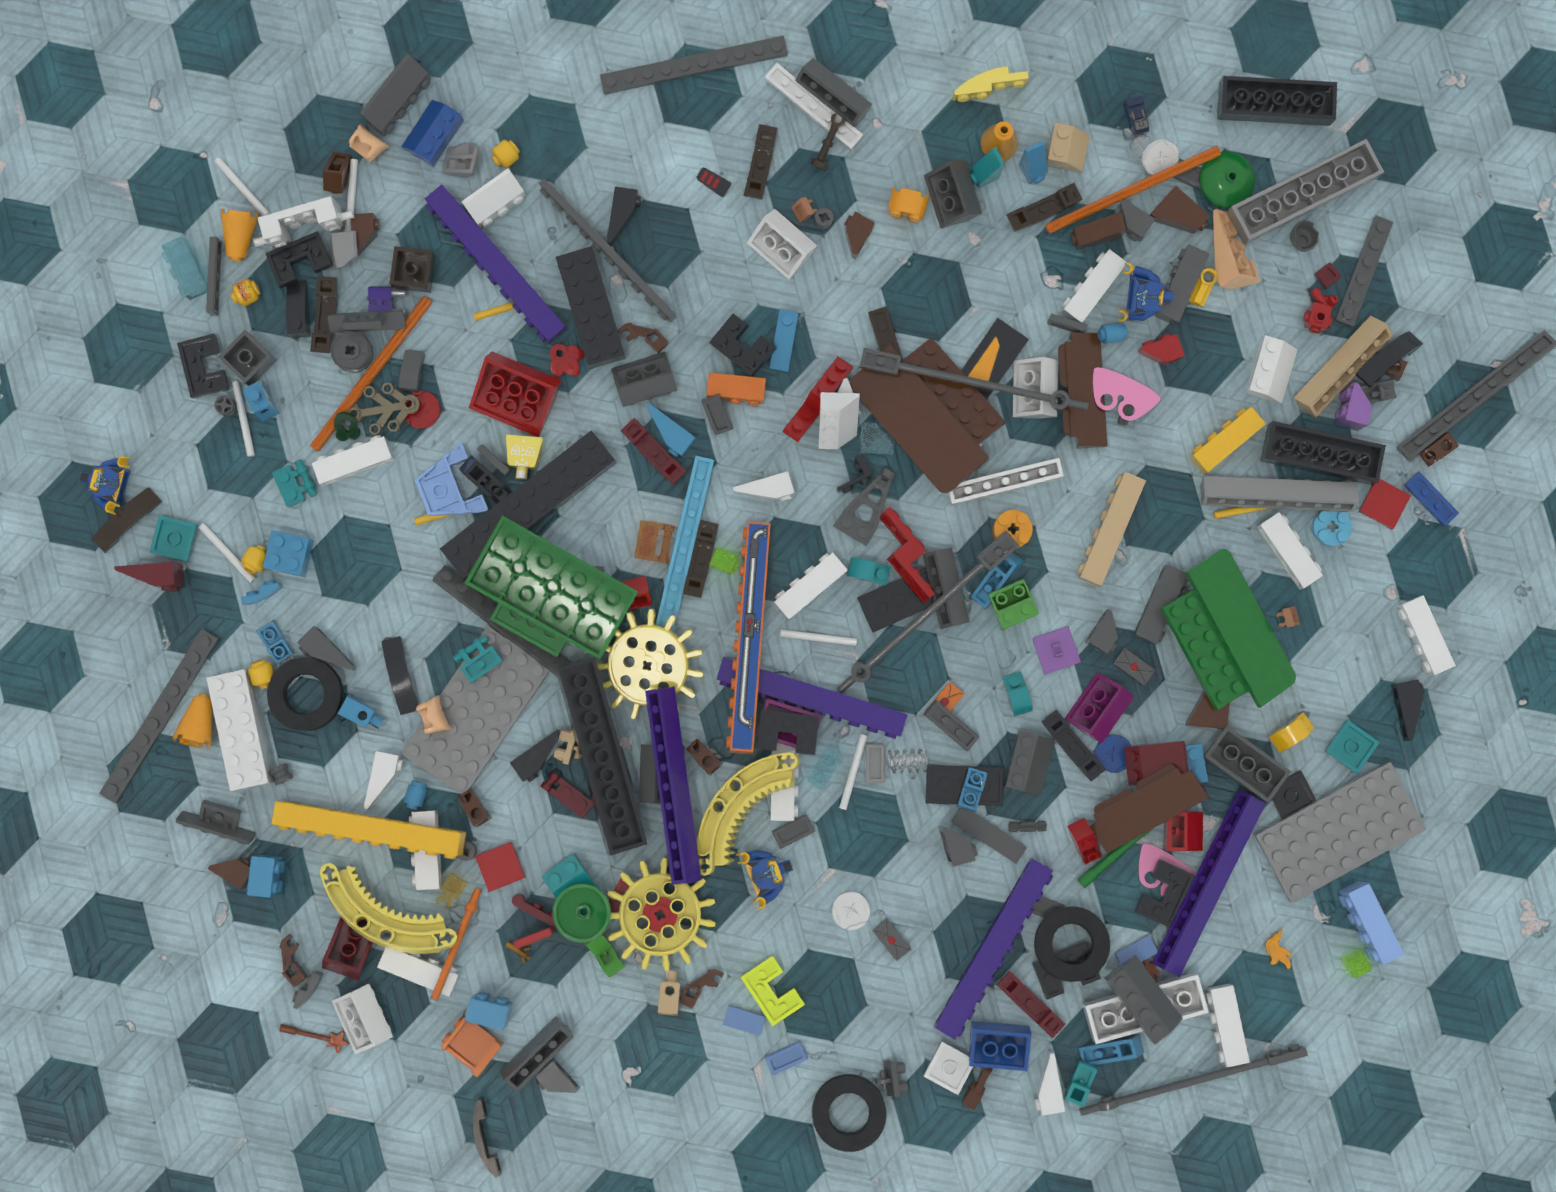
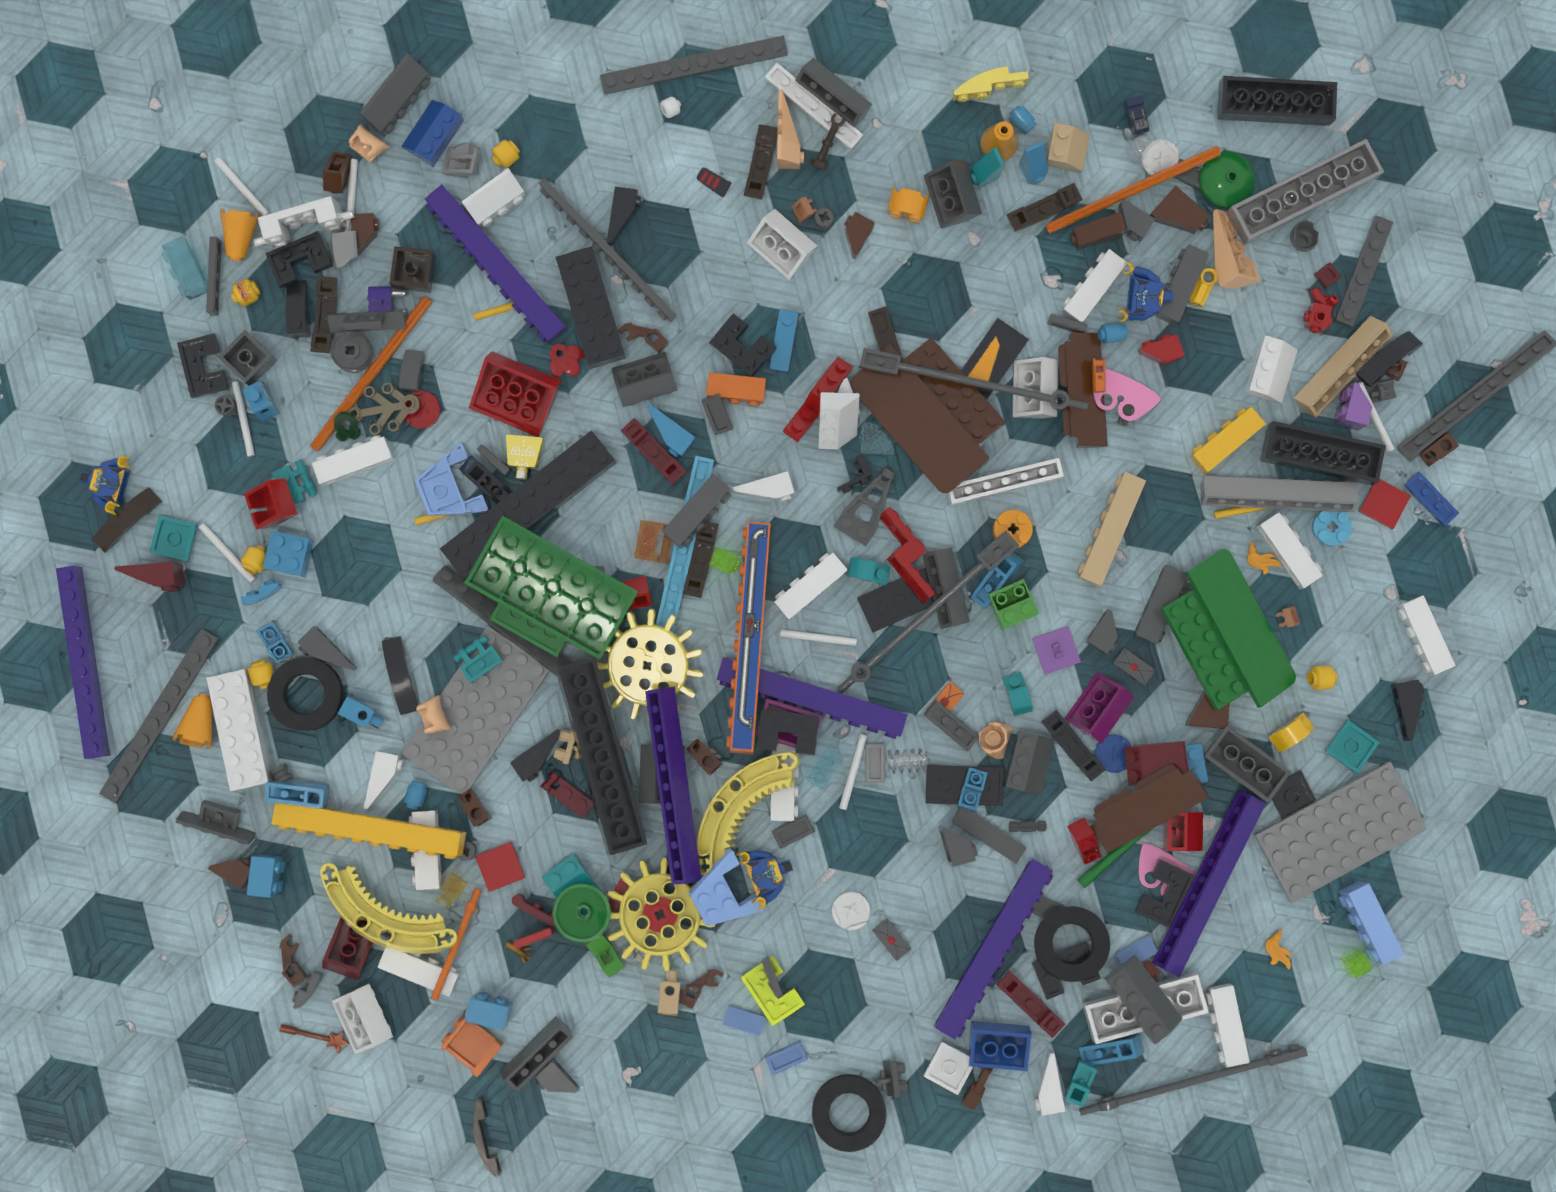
(83, 662): none -> dark purple brick
(276, 498): none -> red piece
(297, 793): none -> dark azure slope
(670, 107): none -> white piece
(697, 511): none -> dark grey brick
(714, 898): none -> light blue wing
(772, 977): none -> dark grey tile
(787, 144): none -> light nougat wedge
(995, 739): none -> light nougat hair
(1022, 119): none -> dark azure brick
(1099, 378): none -> orange bar
(1261, 561): none -> light orange piece
(1322, 677): none -> yellow head
(1378, 423): none -> white bar

